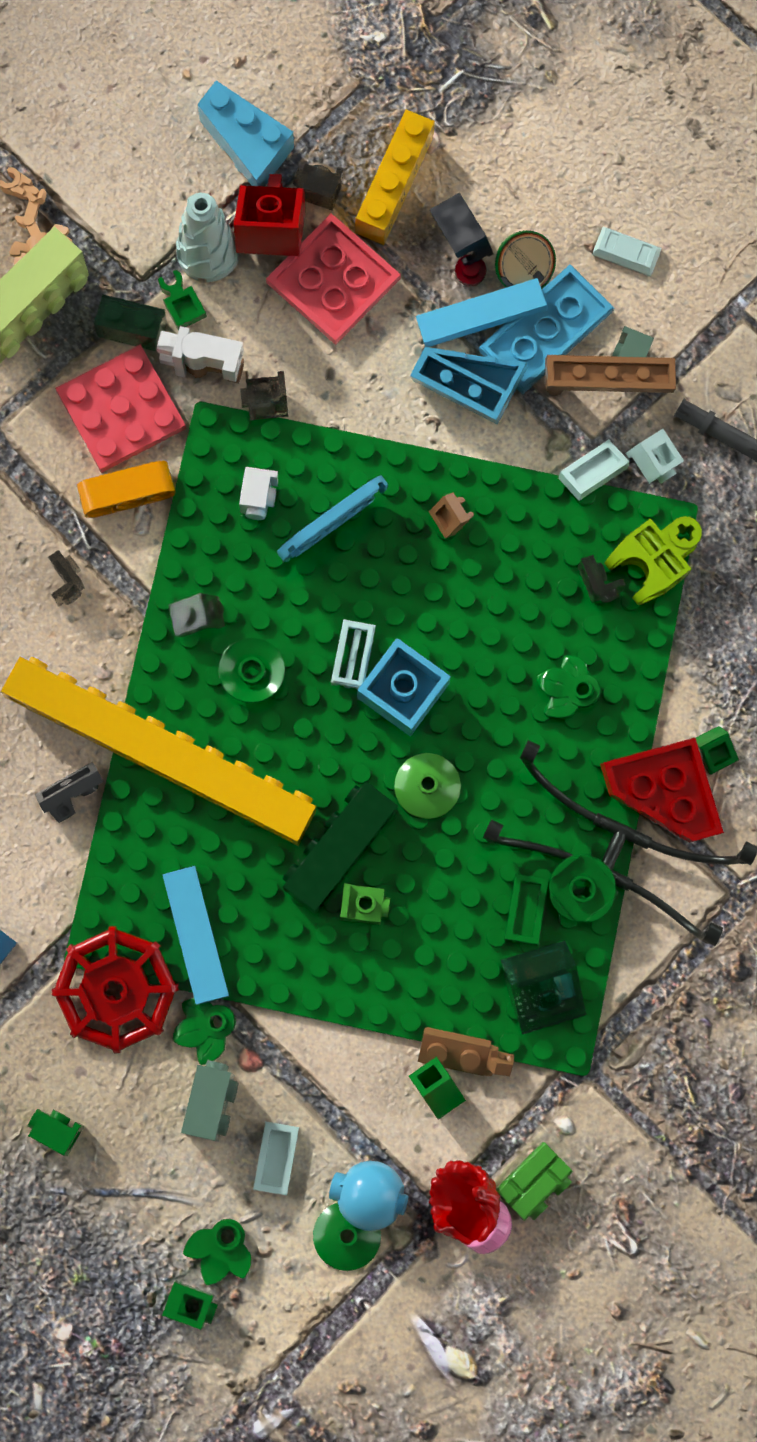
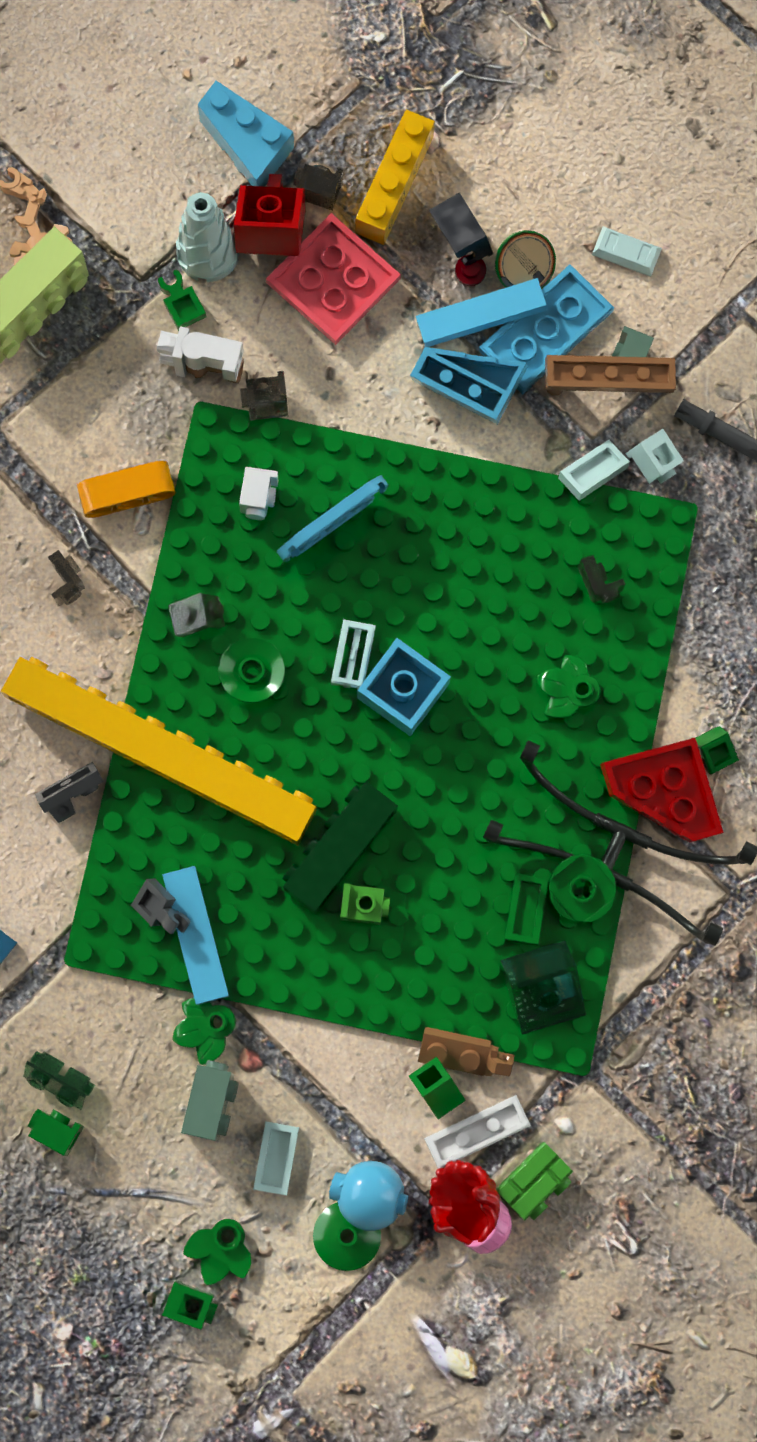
(43, 1073): none -> clear green hinge
(108, 1008): red plate -> none
(121, 408): coral plate -> none
(129, 322): clear green brick -> none
(155, 905): none -> dark grey plate
(423, 802): bright green dish -> none
(450, 514): medium nougat tile -> none
(477, 1131): none -> white tile
(658, 555): lime piece -> none

